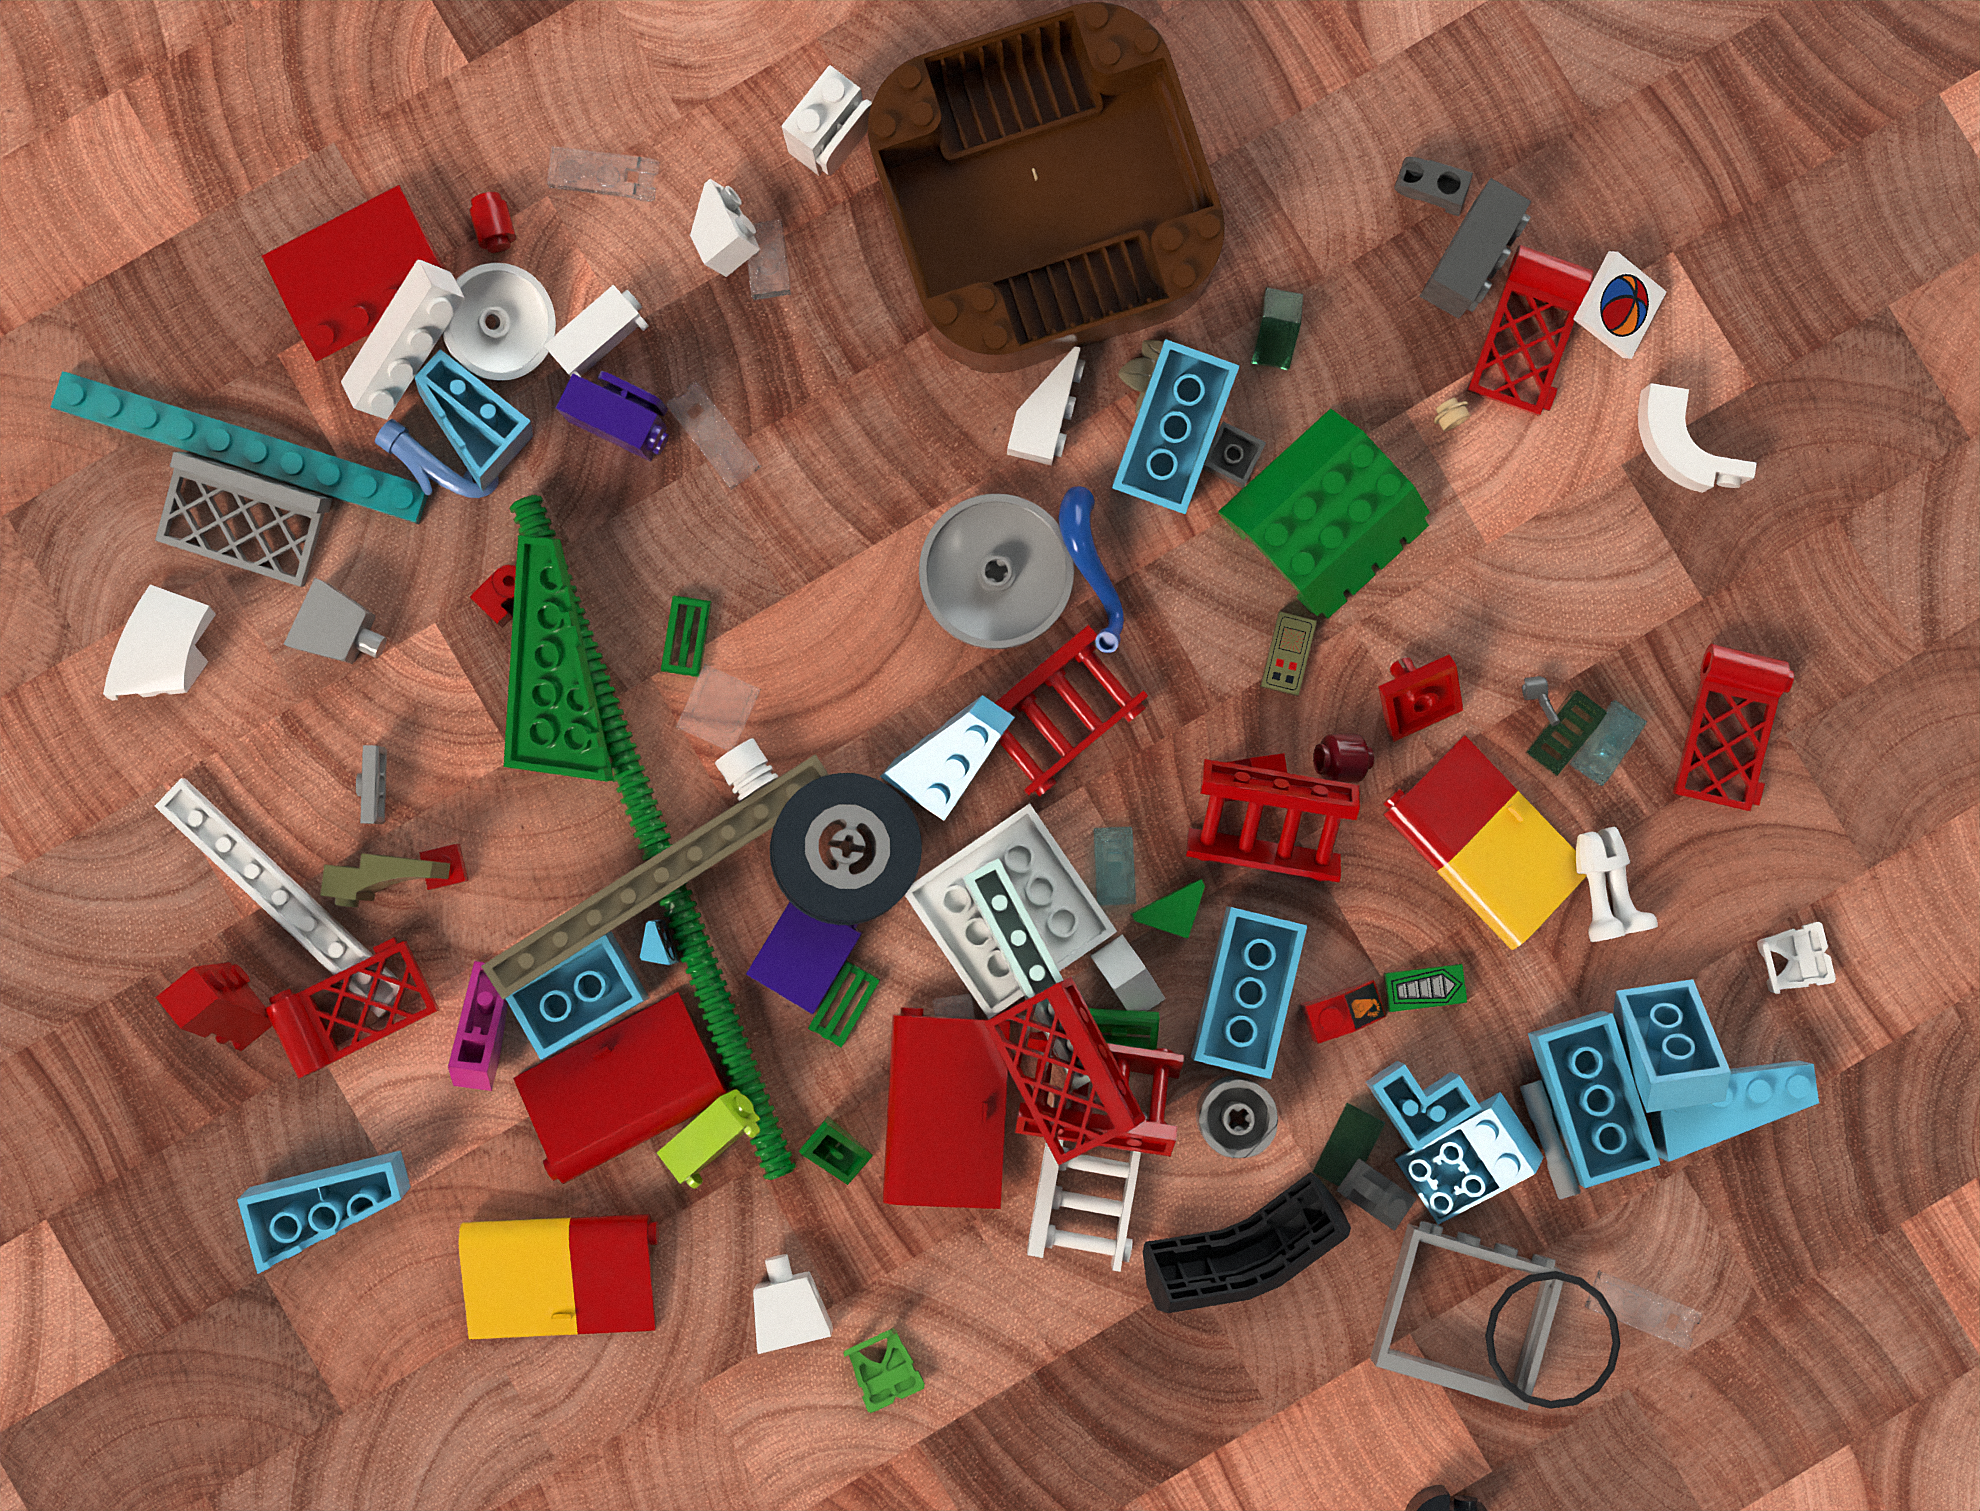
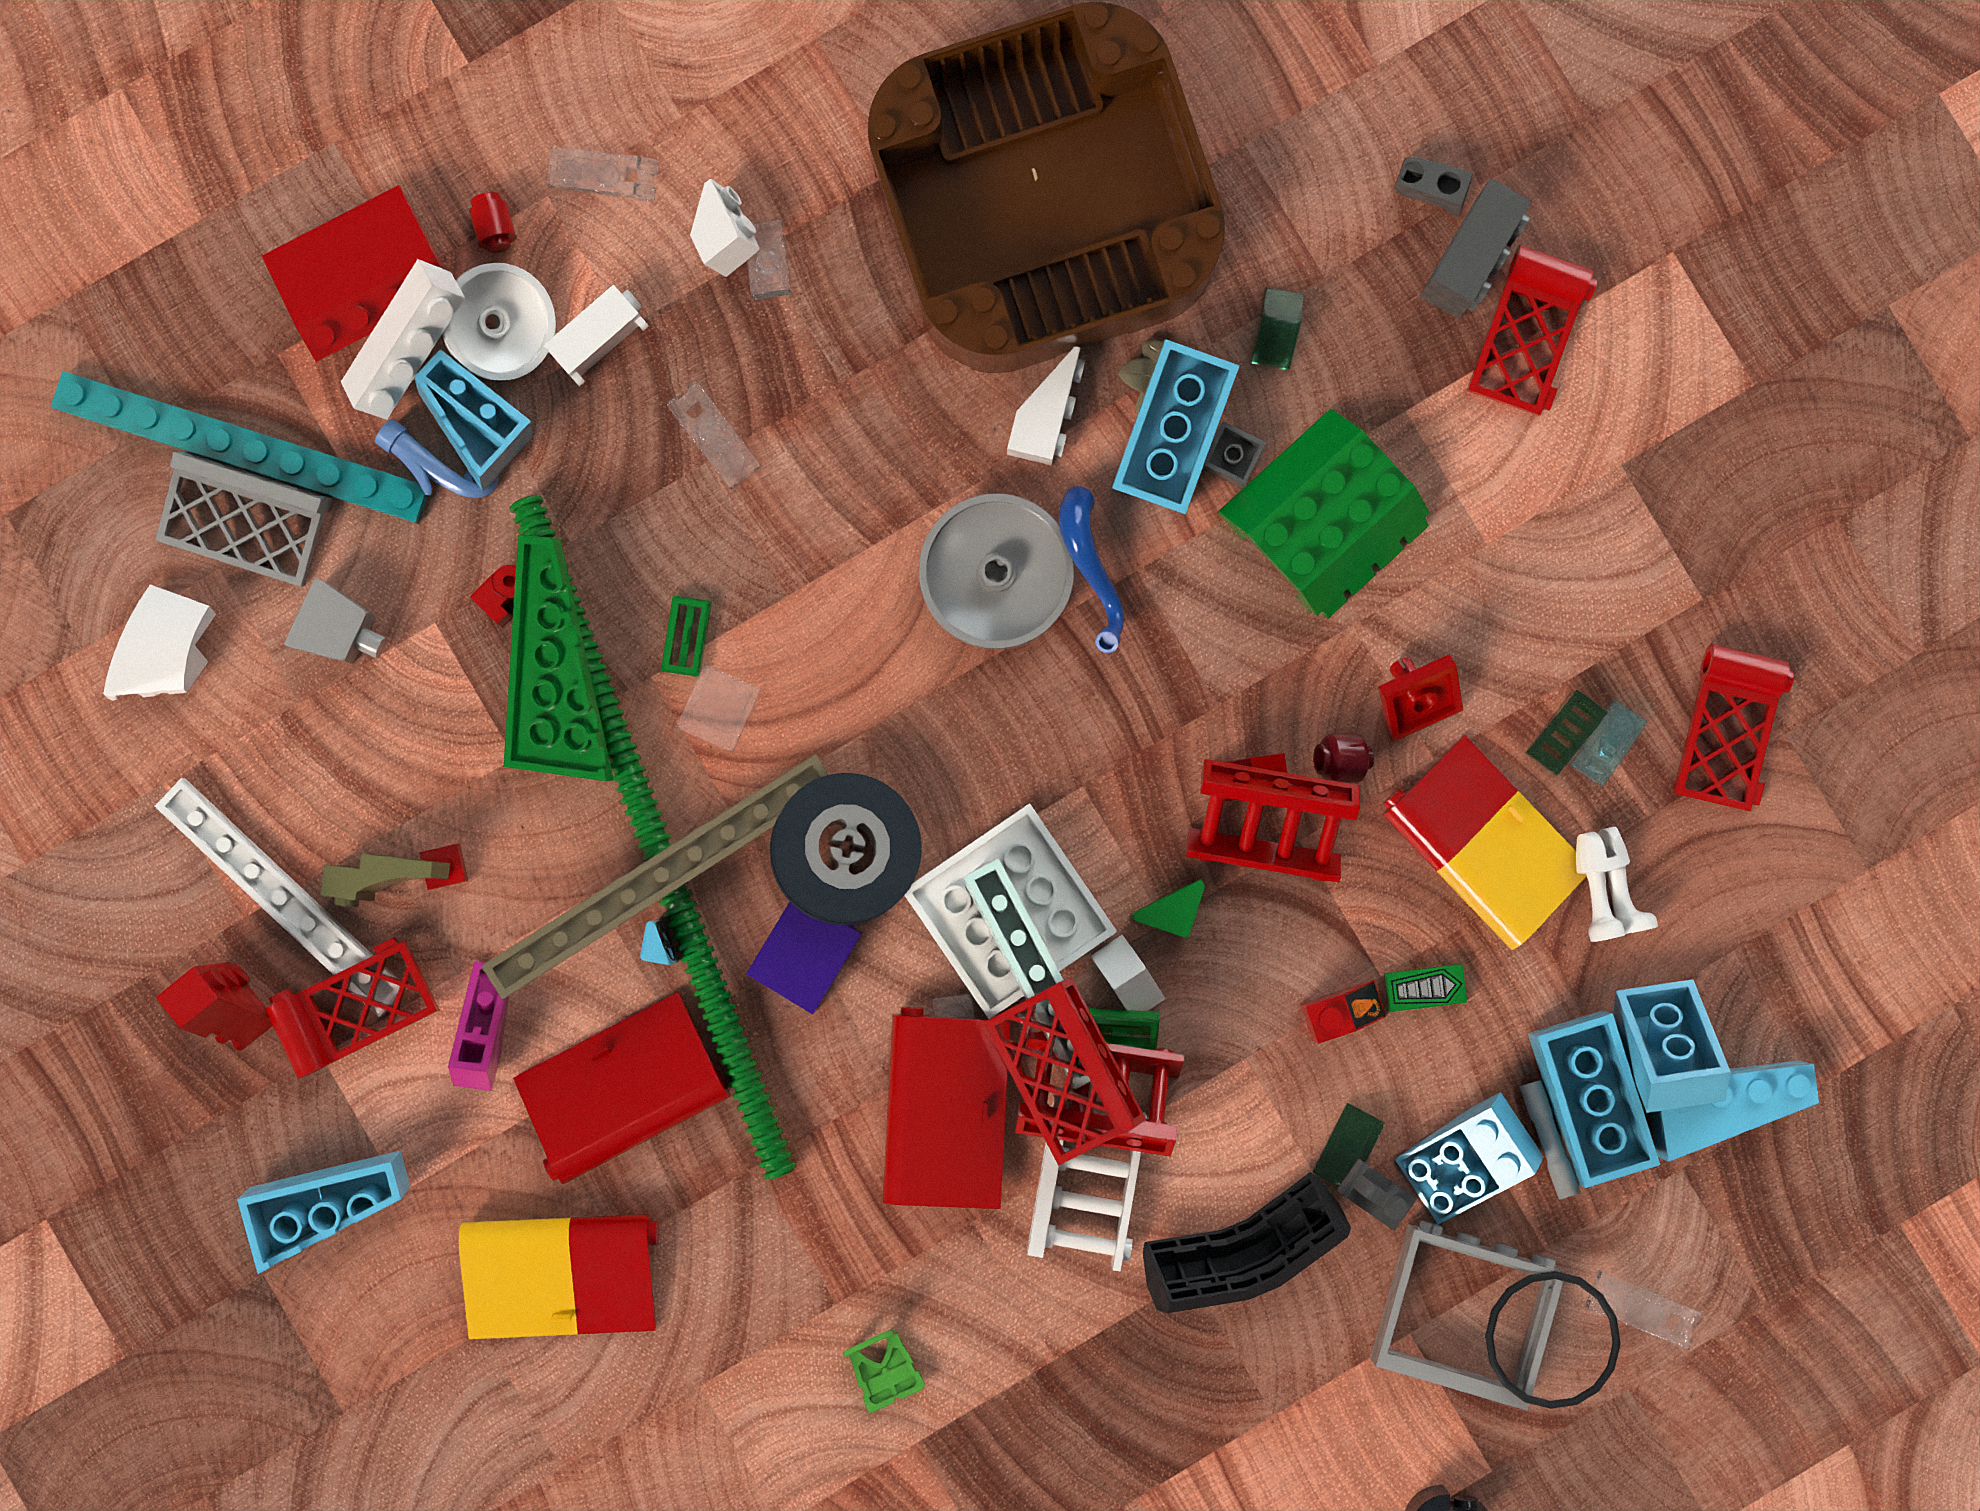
(372, 784): light grey plate -> none
(577, 996): medium azure brick -> none
(616, 413): dark purple brick -> none
(709, 1136): lime brick -> none
(746, 769): white piece -> none
(788, 1308): white torso -> none
(827, 123): white brick -> none
(827, 1032): green tile -> none
(835, 1151): green slope -> none
(949, 758): wedge -> none
(1052, 674): red fence -> none
(1114, 865): clear light blue plate -> none
(1248, 992): medium azure brick -> none
(1259, 1114): light grey brick -> none
(1288, 653): olive tile -> none
(1418, 1113): medium azure brick -> none
(1451, 414): tan plate -> none
(1537, 688): dark grey hand -> none
(1620, 305): tile -> none
(1672, 449): white arch -> none
(1805, 958): white piece -> none

